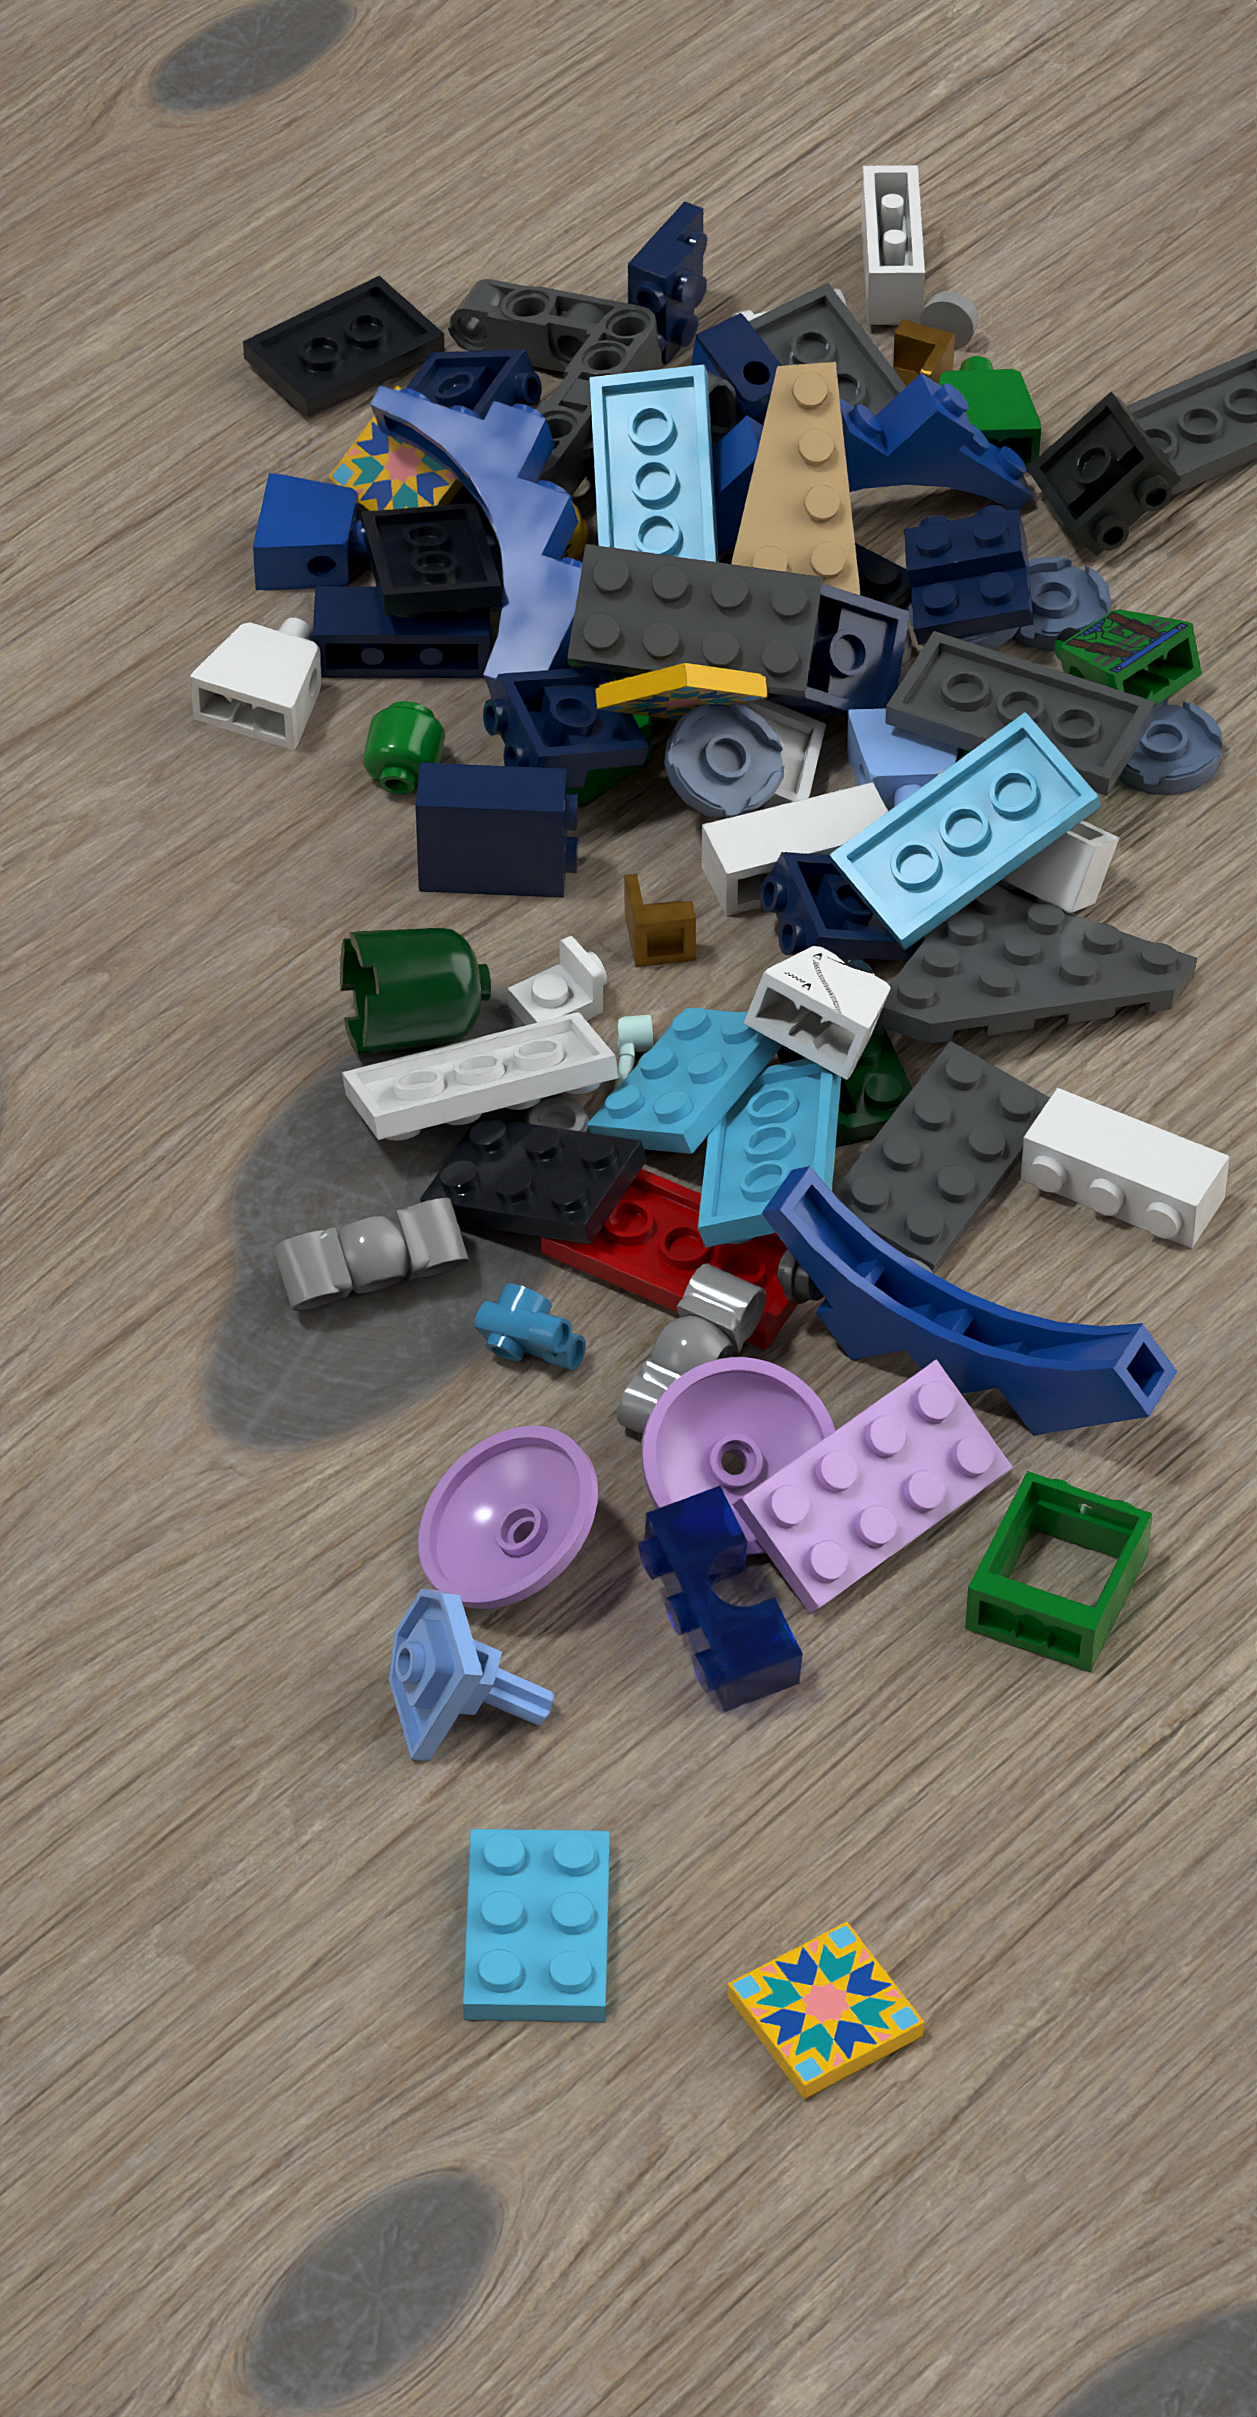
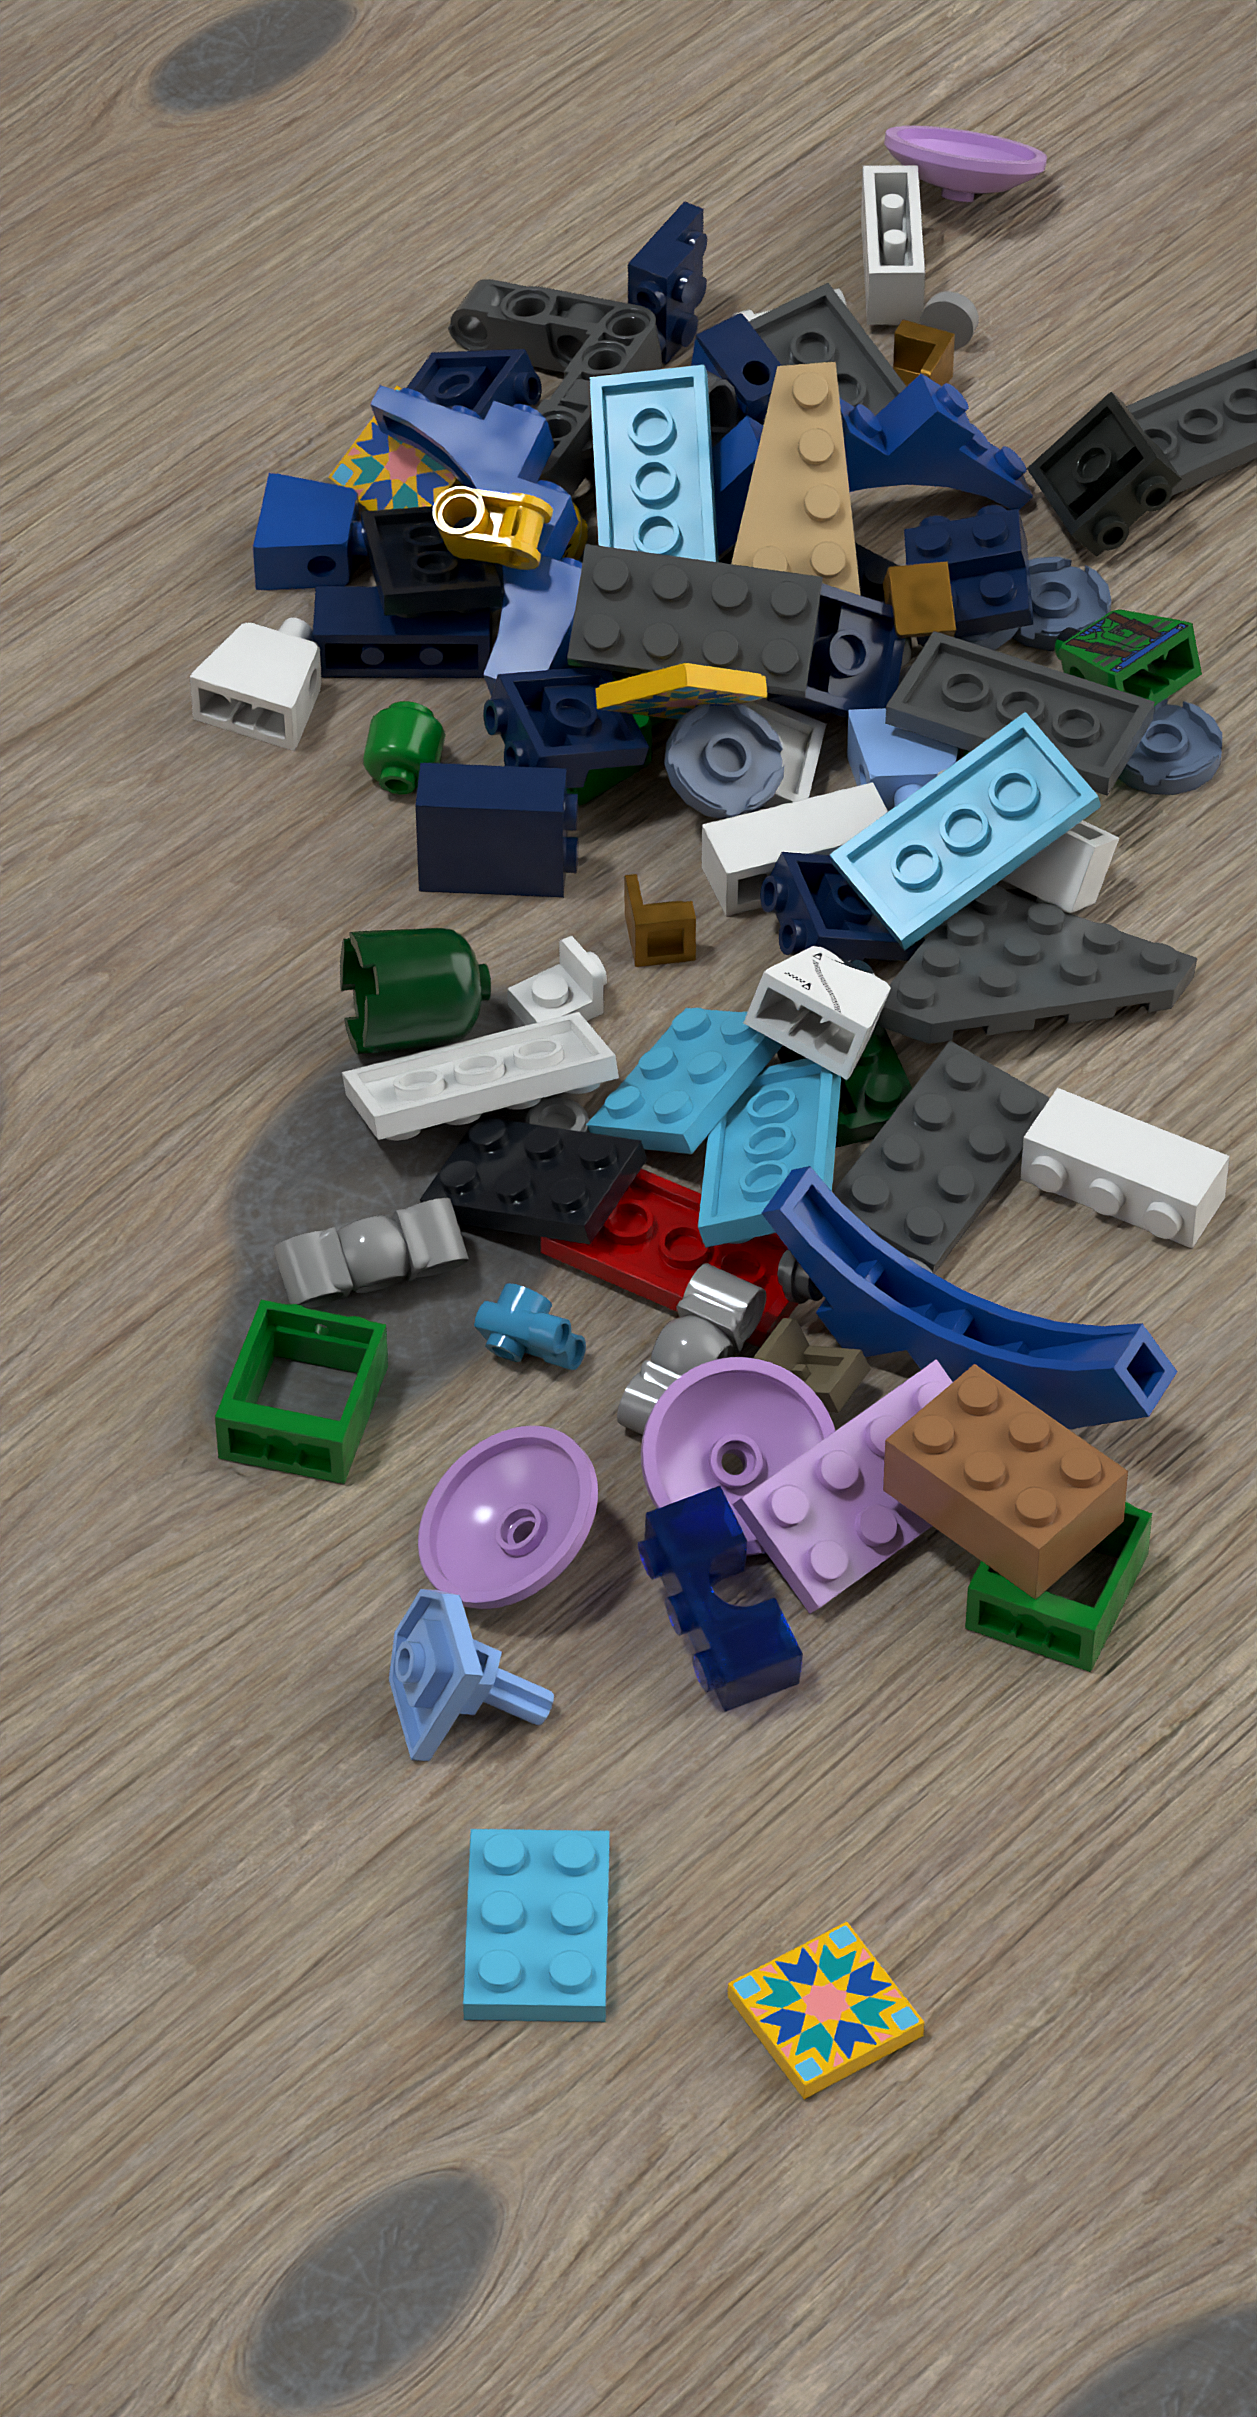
(293, 1439): none -> green window
(343, 346): black plate -> none
(503, 528): none -> yellow piece
(634, 1035): light aqua hand -> none
(826, 1370): none -> dark tan bracket
(920, 599): none -> pearl gold panel
(964, 160): none -> lavender dish
(998, 406): green torso -> none
(1005, 1481): none -> medium nougat brick

